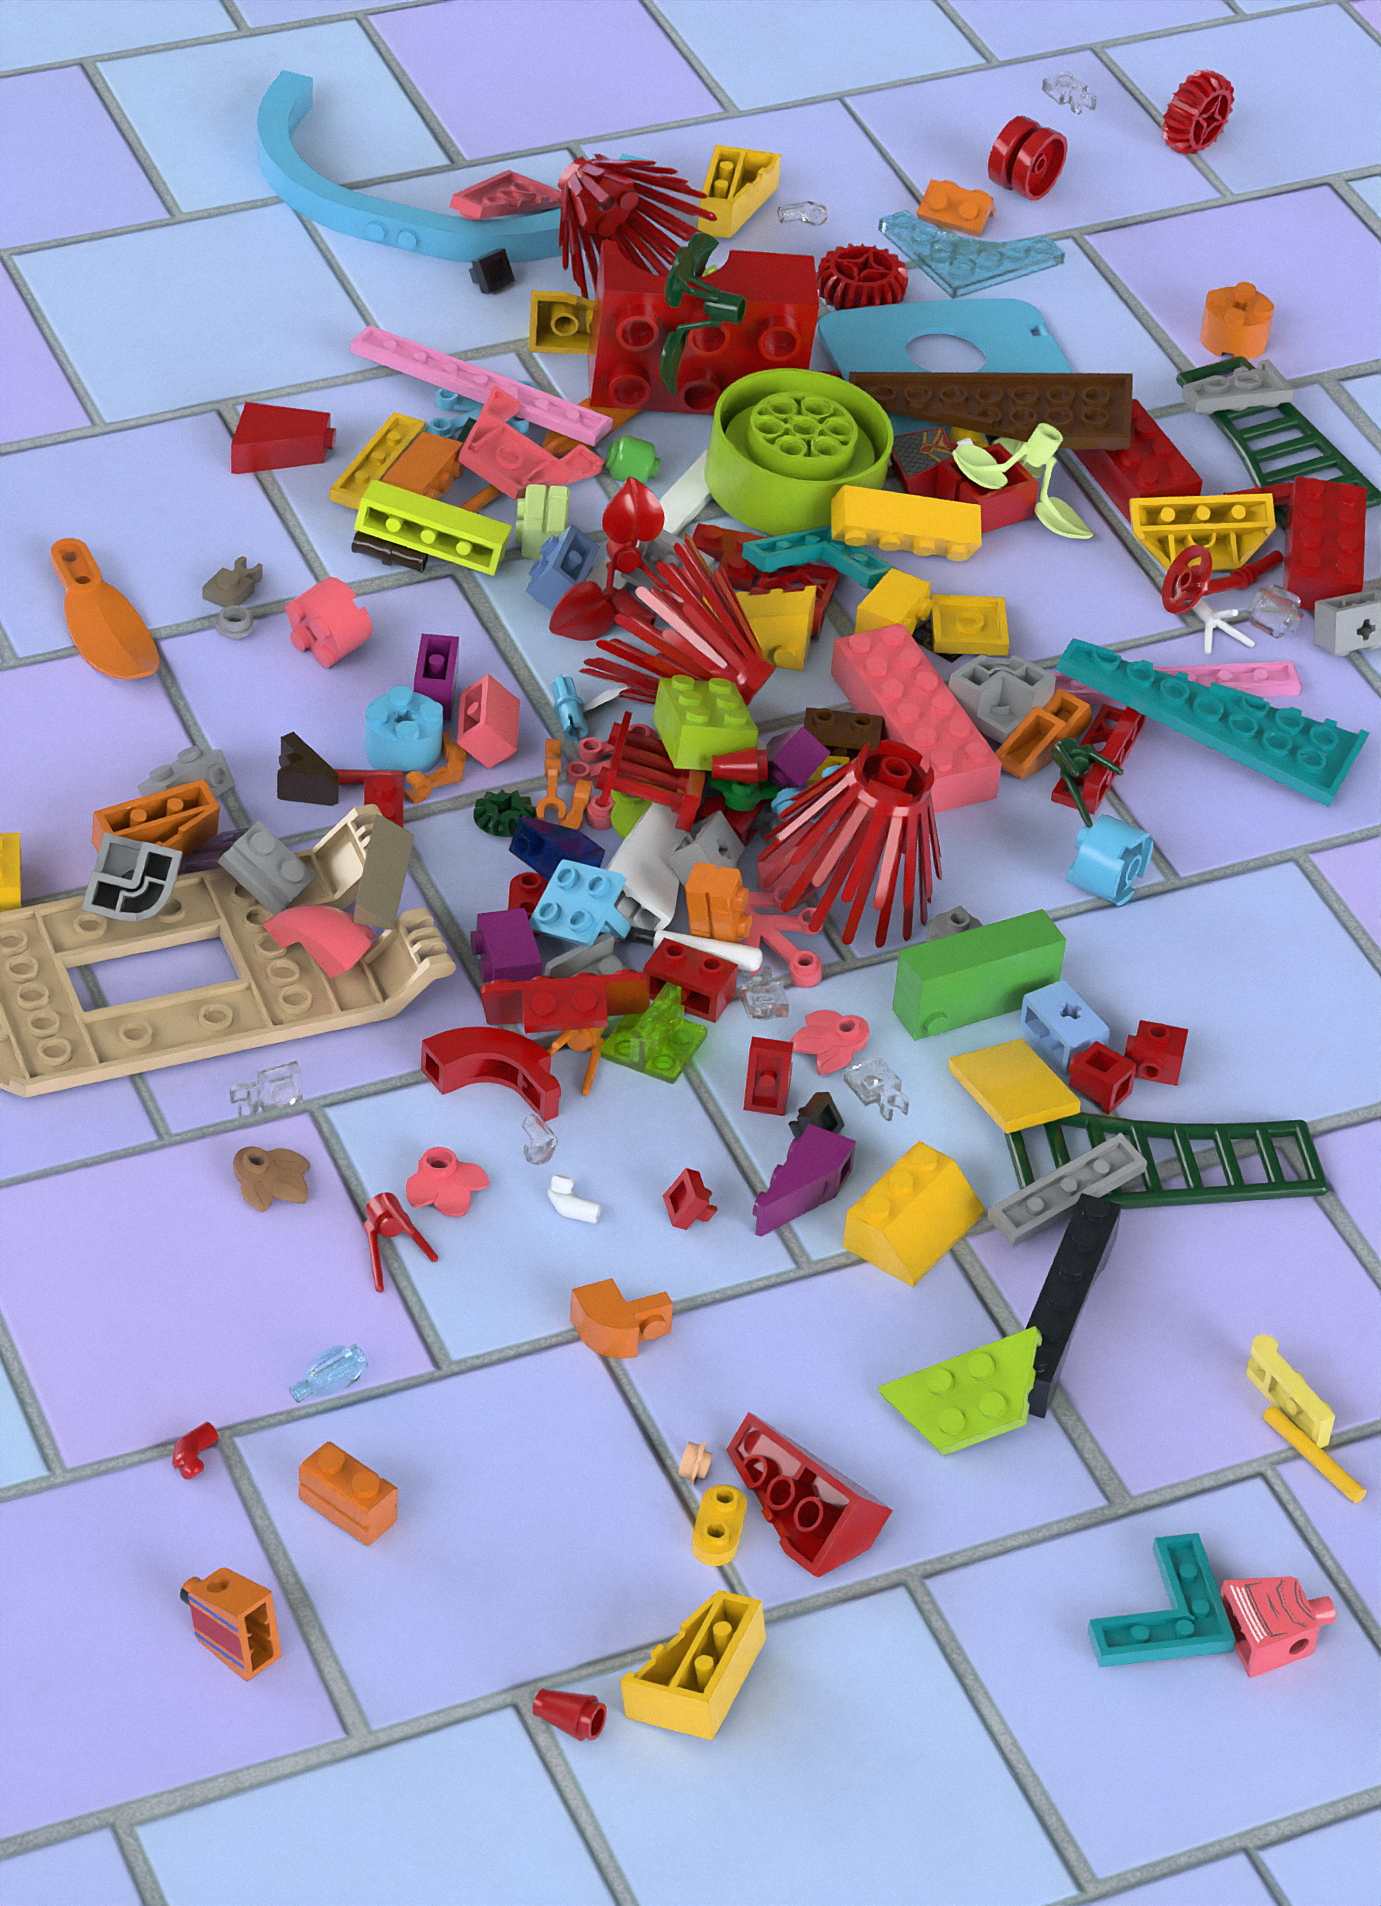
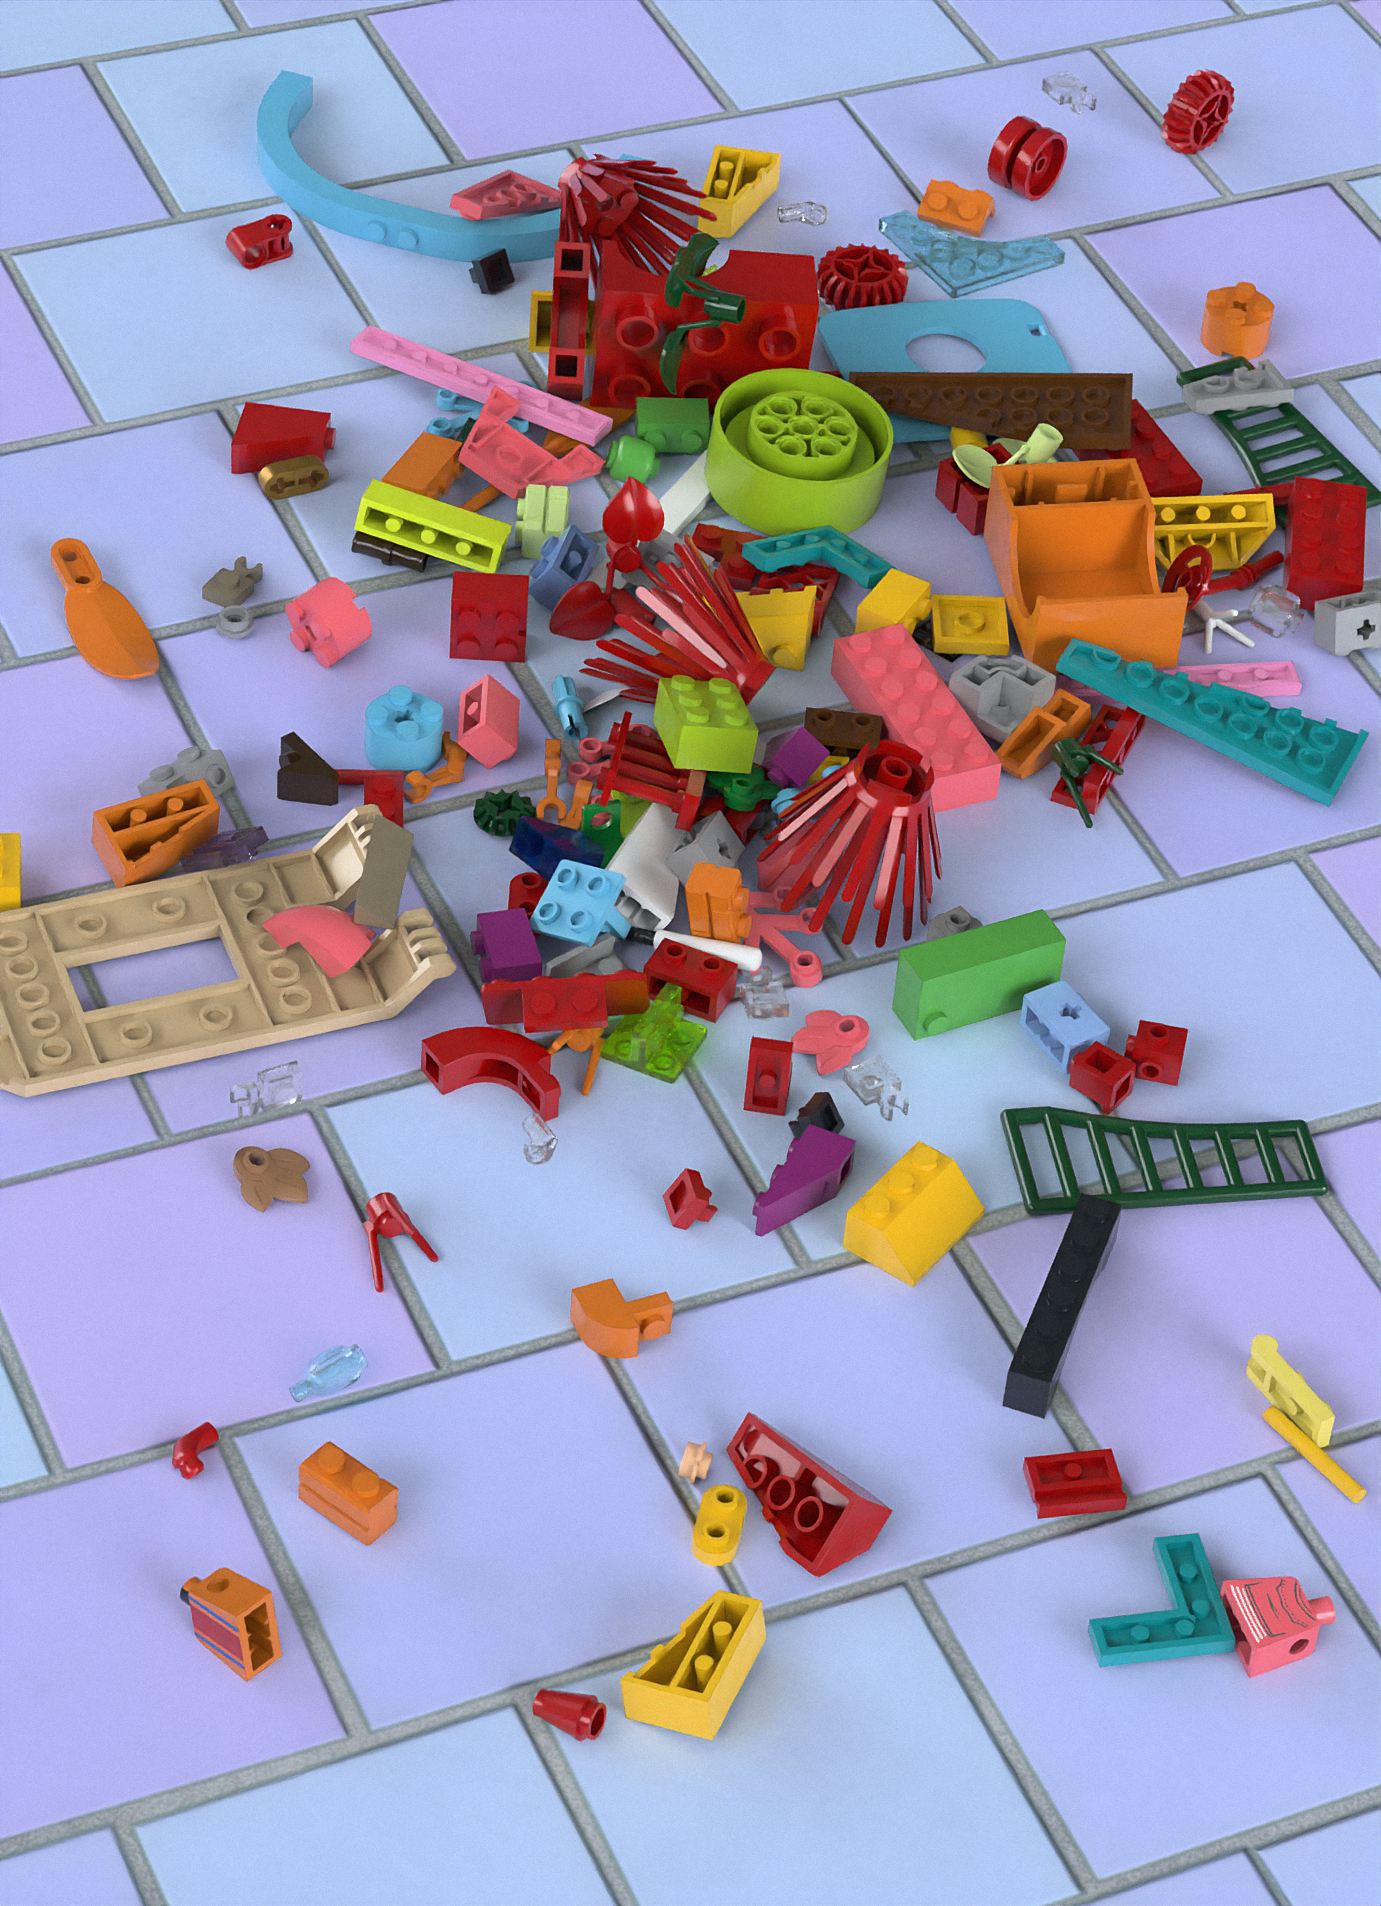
(131, 879): light grey brick -> none
(259, 243): none -> red piece
(267, 868): light grey plate -> none
(293, 477): none -> pearl gold beam
(376, 458): yellow plate -> none
(438, 670): magenta brick -> none
(445, 1182): coral plate -> none
(489, 616): none -> red piece
(568, 320): none -> red arch
(568, 1203): white arm -> none
(606, 835): none -> green bracket
(673, 424): none -> bright green brick
(741, 766): red cone -> none
(906, 522): yellow brick -> none
(917, 459): torso -> none
(970, 1393): lime wing -> none
(1014, 1085): yellow tile -> none
(1059, 1191): light grey plate -> none
(1074, 1483): none -> red plate
(1081, 561): none -> orange piece
(1110, 859): medium azure brick -> none

